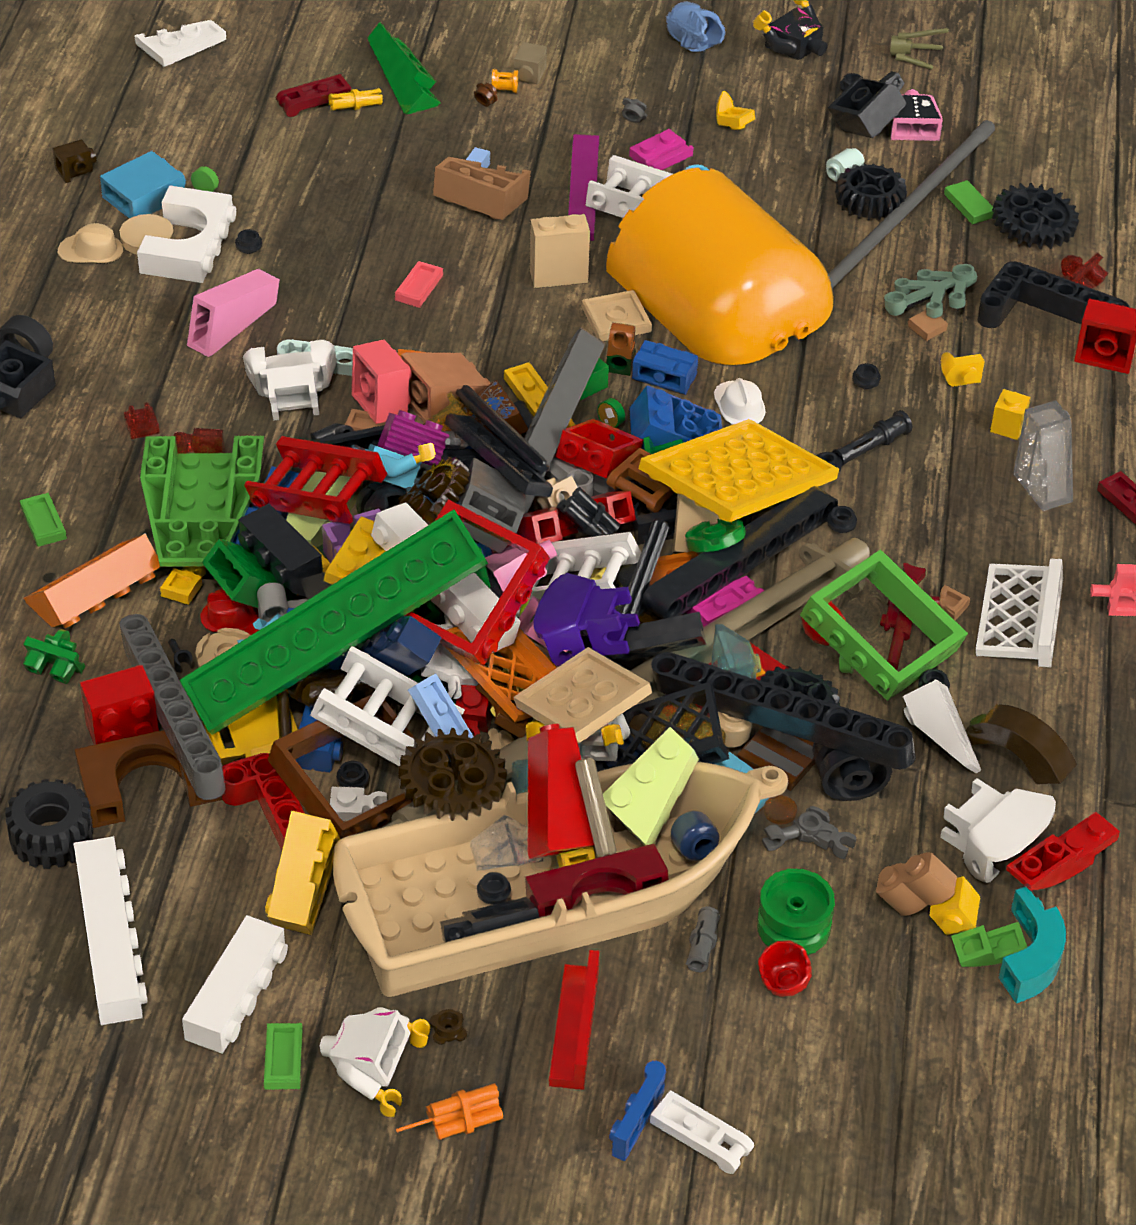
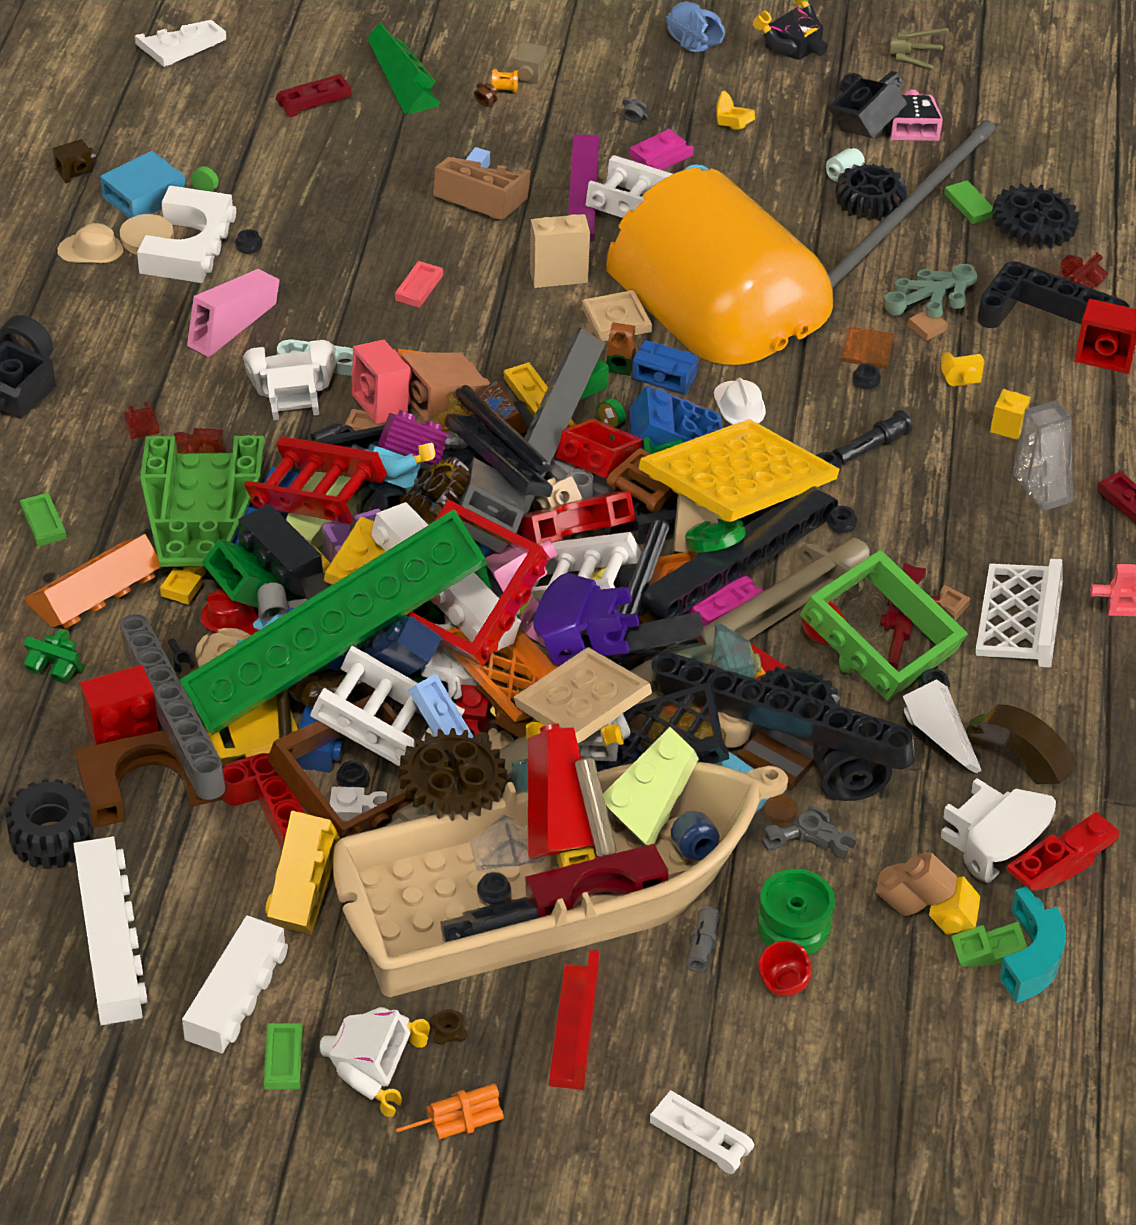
(355, 99): yellow pin -> none
(588, 515): black piece -> none
(638, 1110): blue plate -> none
(868, 347): none -> clear orange piece

